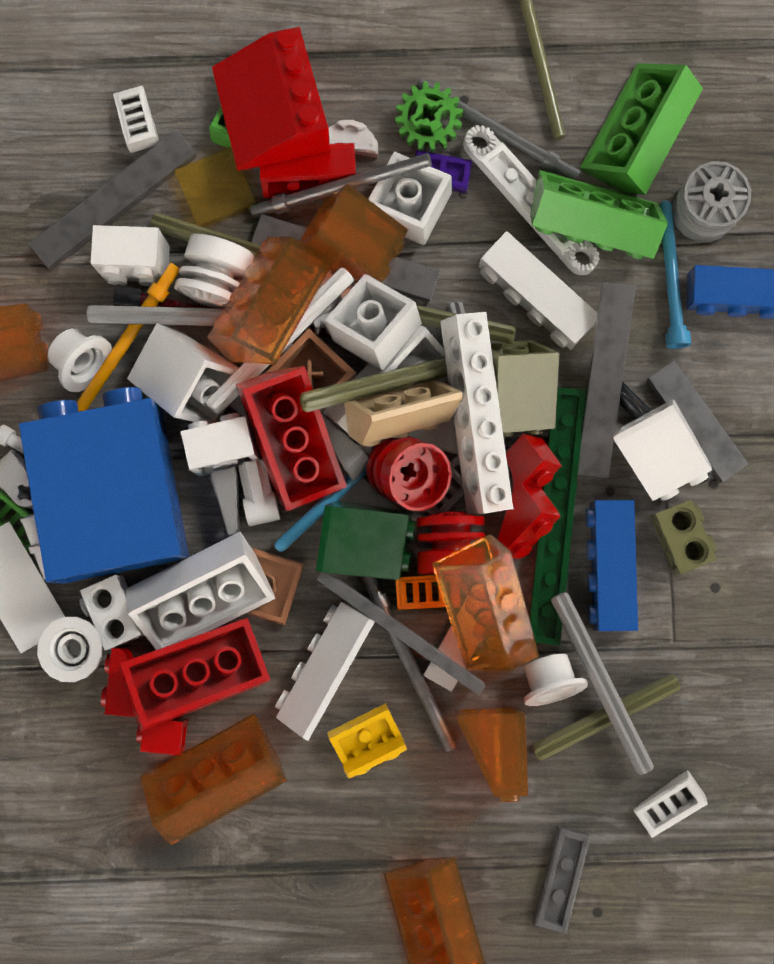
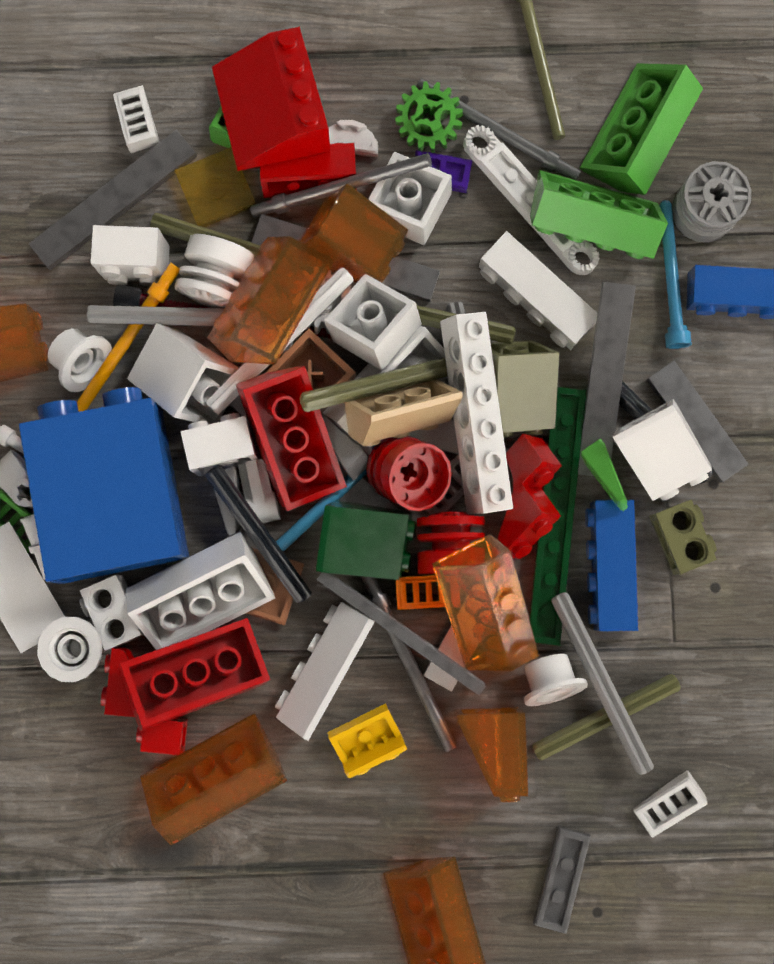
(258, 534): none -> black axle
(600, 465): none -> bright green slope

